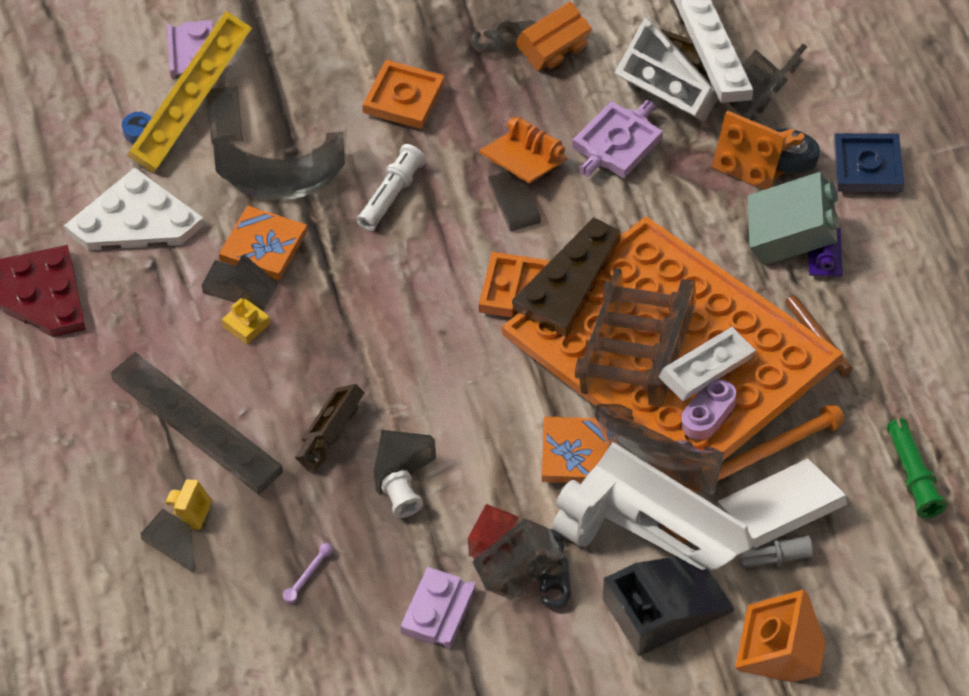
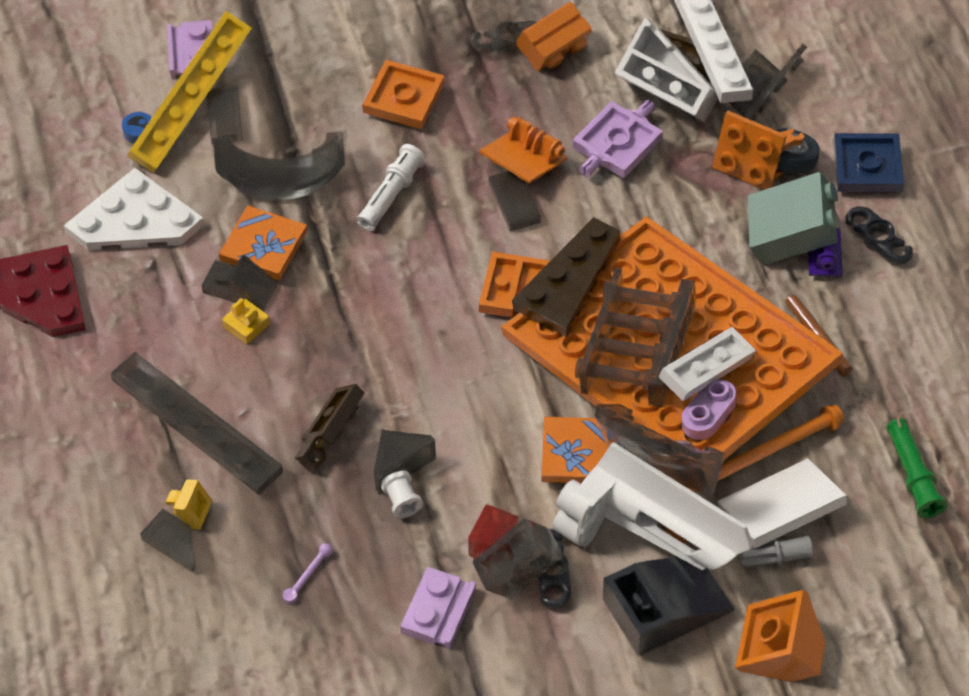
(876, 223): none -> black piece

